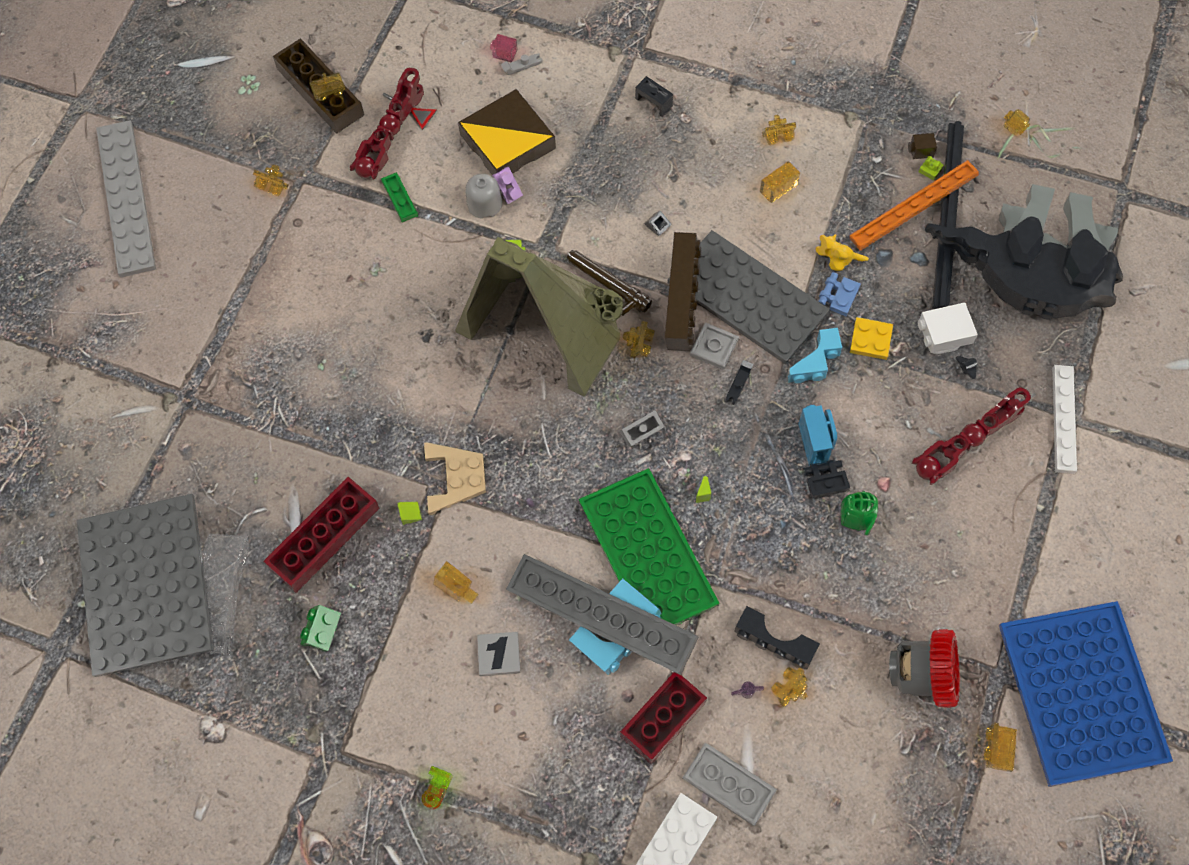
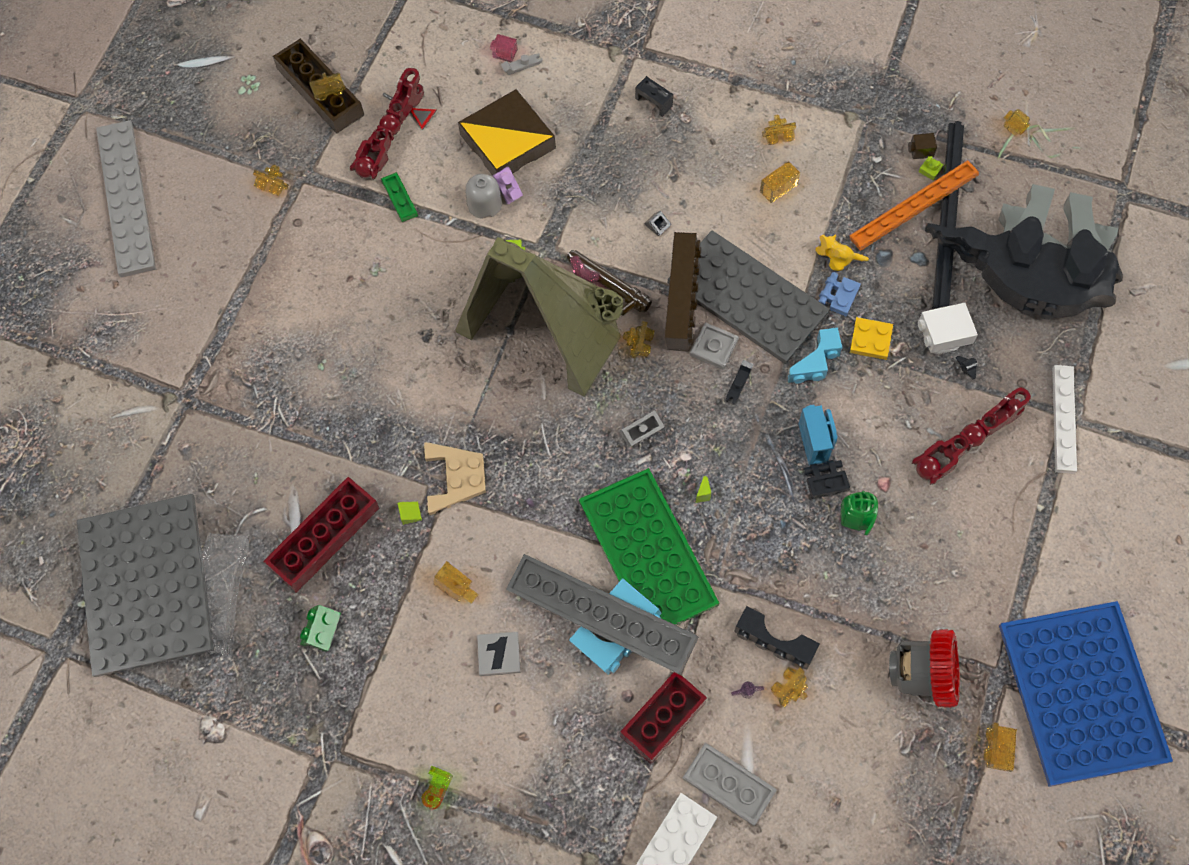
(582, 272): none -> clear pink arm

